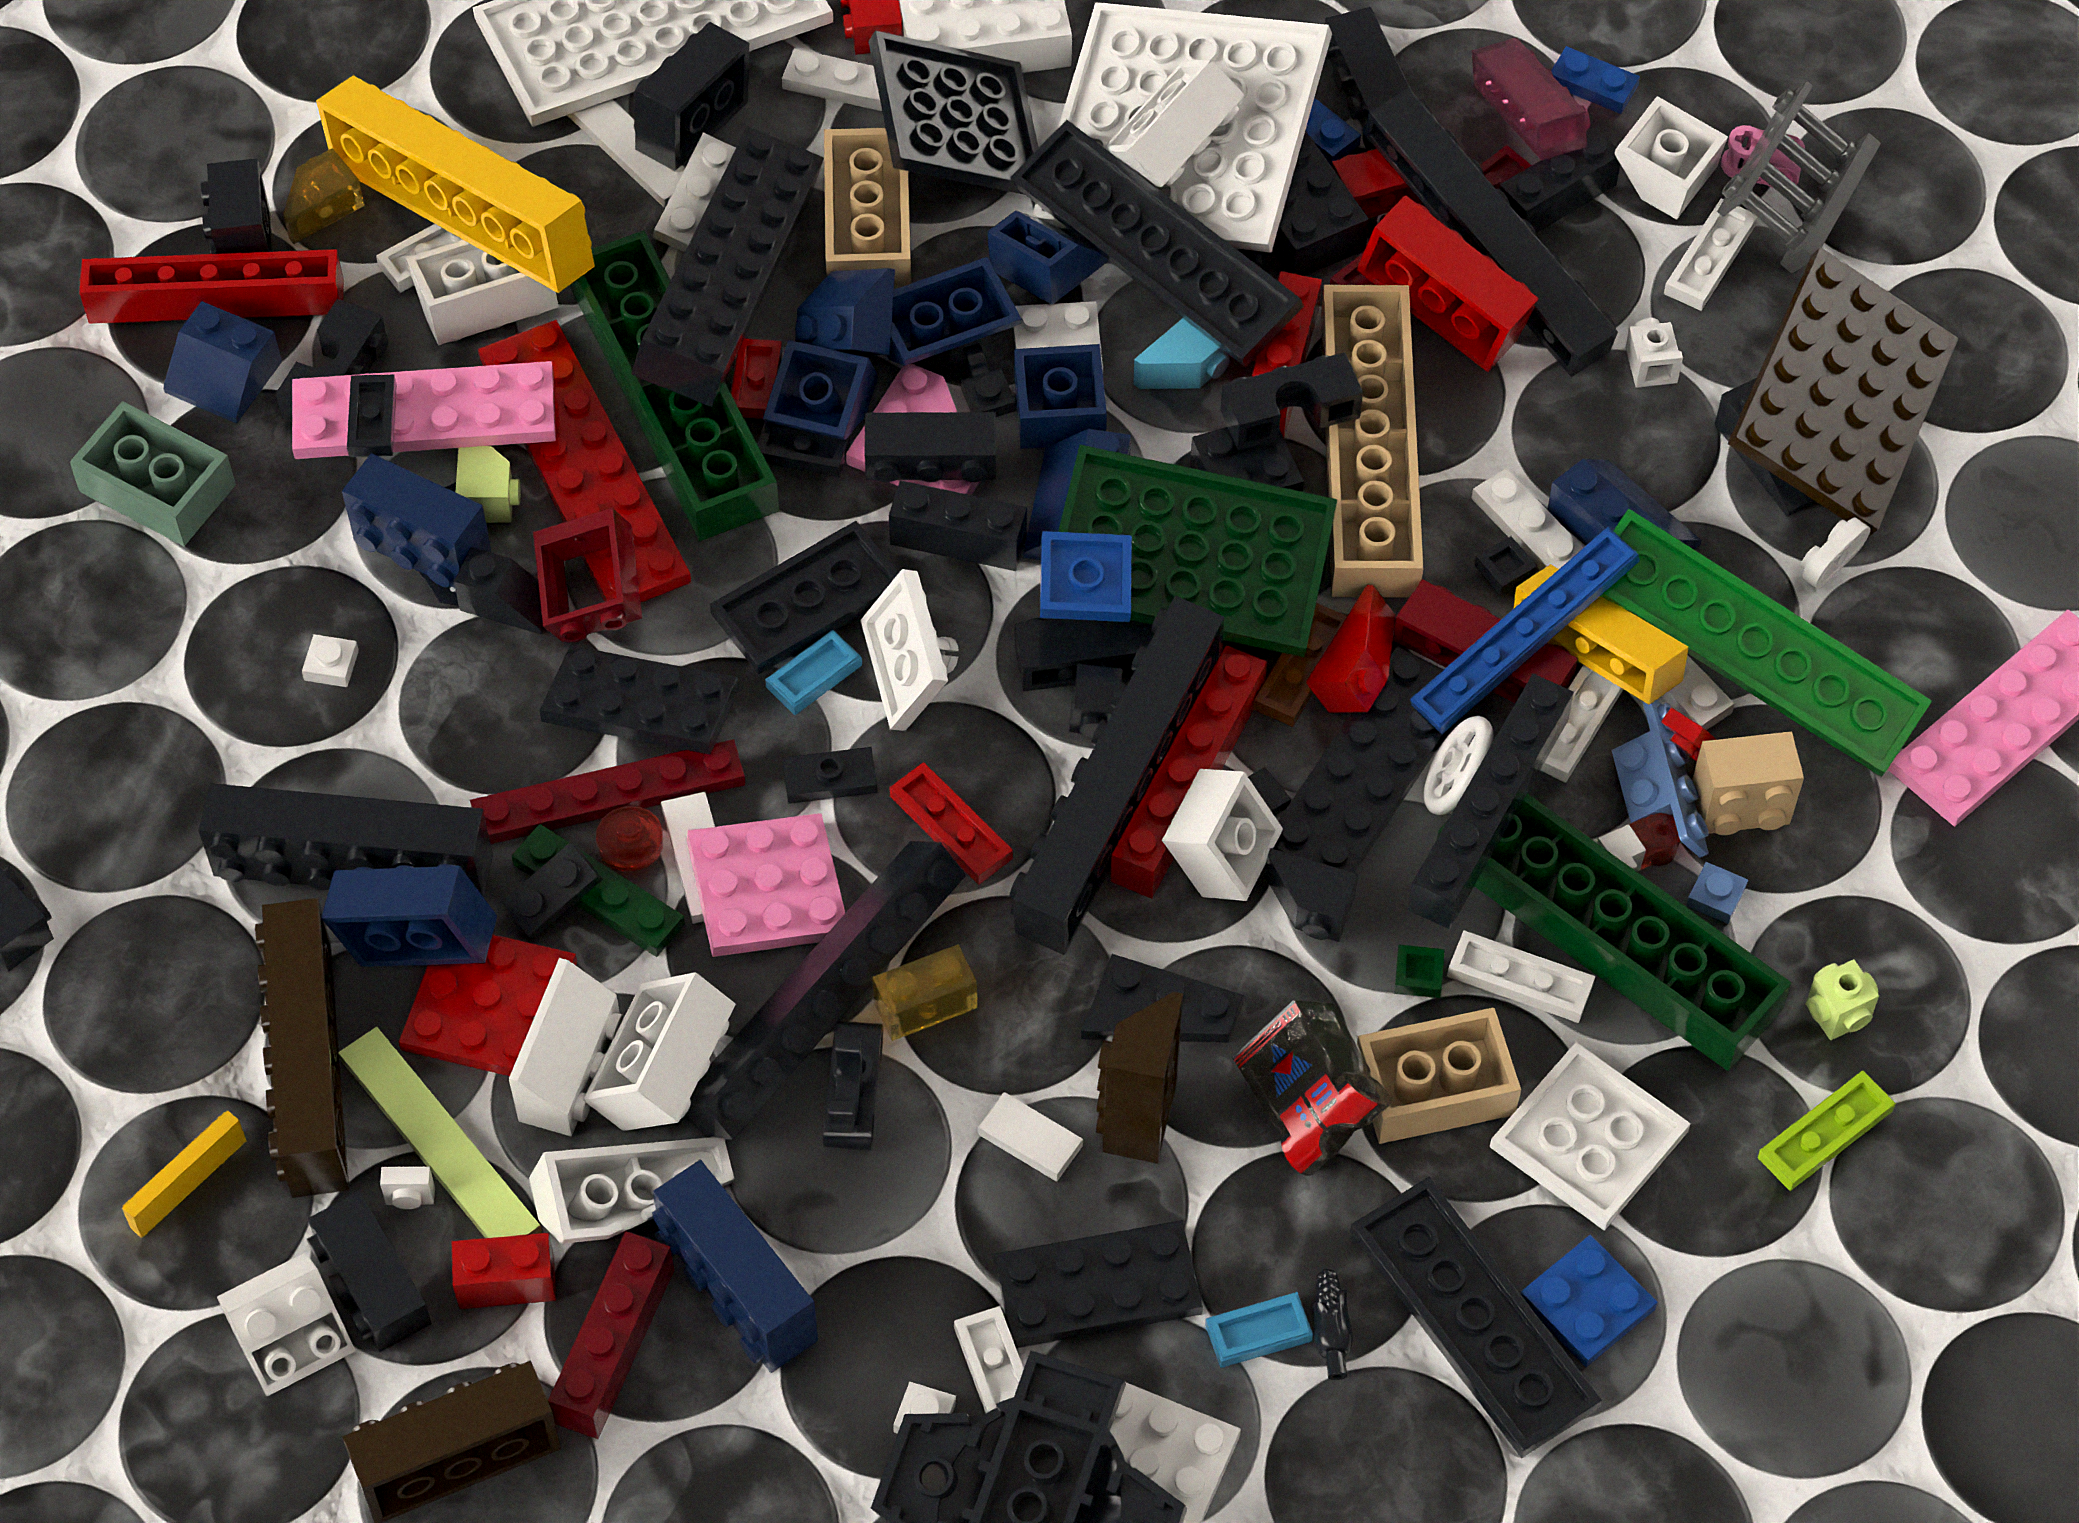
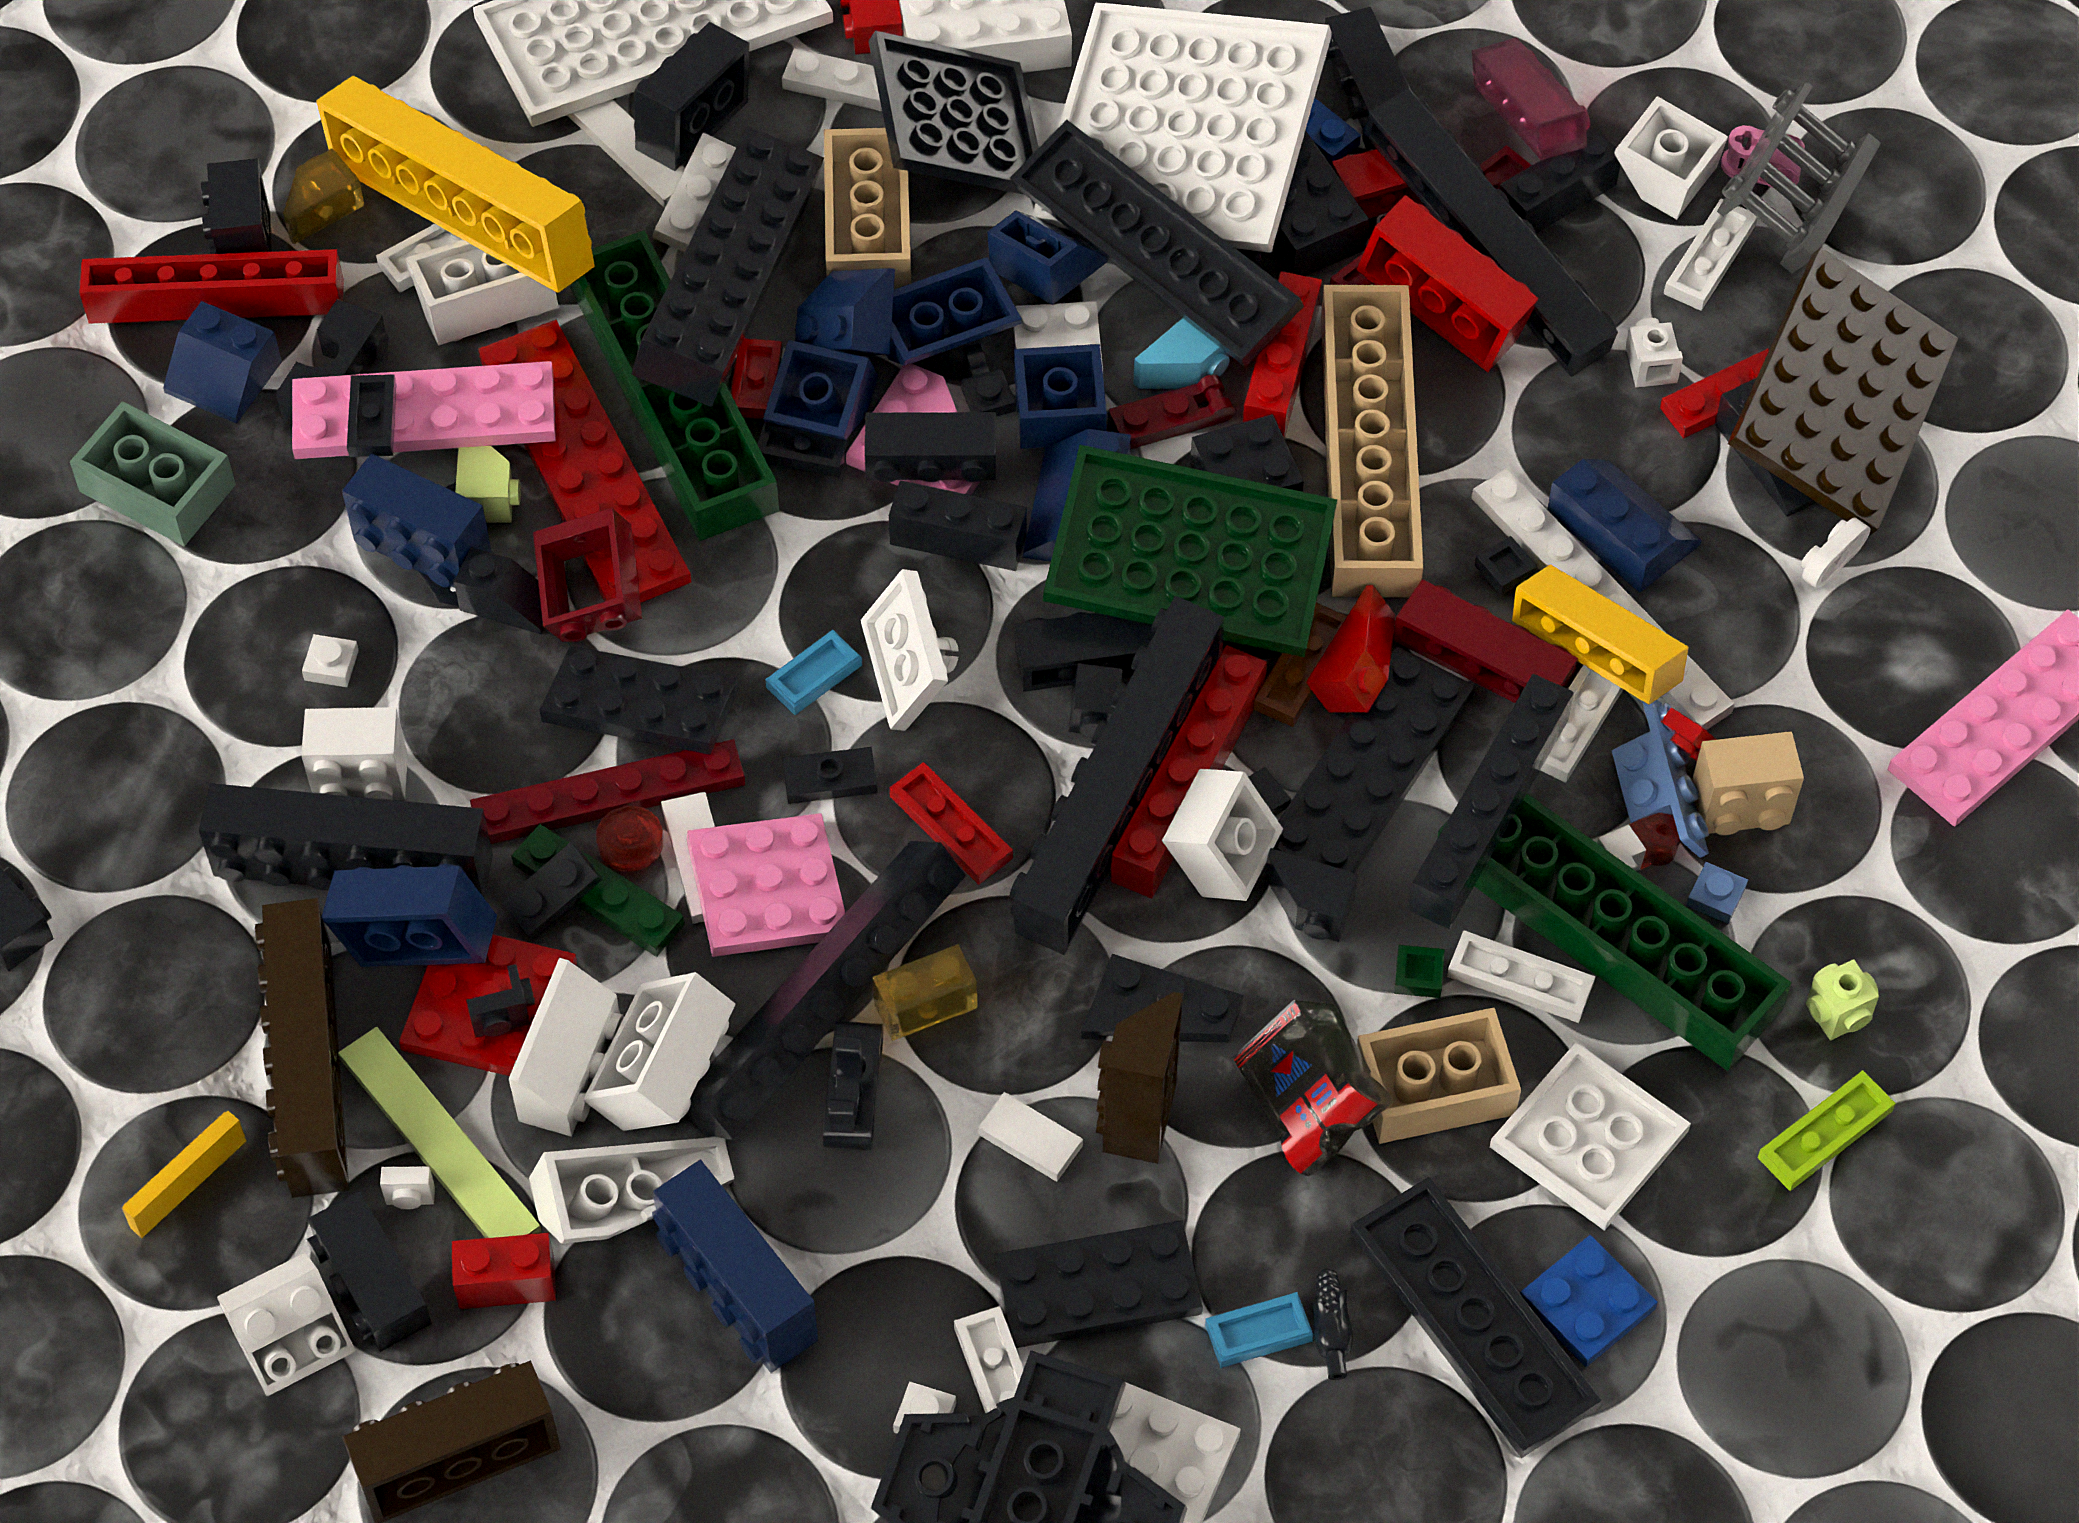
(355, 752): none -> white brick
(502, 1010): none -> black bracket
(611, 1335): dark red brick -> none
(805, 597): black plate -> none
(1085, 576): blue plate -> none
(1172, 412): none -> dark red plate
(1176, 121): white slope -> none
(1321, 386): black arch -> none
(1456, 764): white plate -> none
(1524, 630): blue tile -> none
(1595, 80): blue plate -> none
(1698, 404): none -> red plate
(1766, 647): green plate -> none

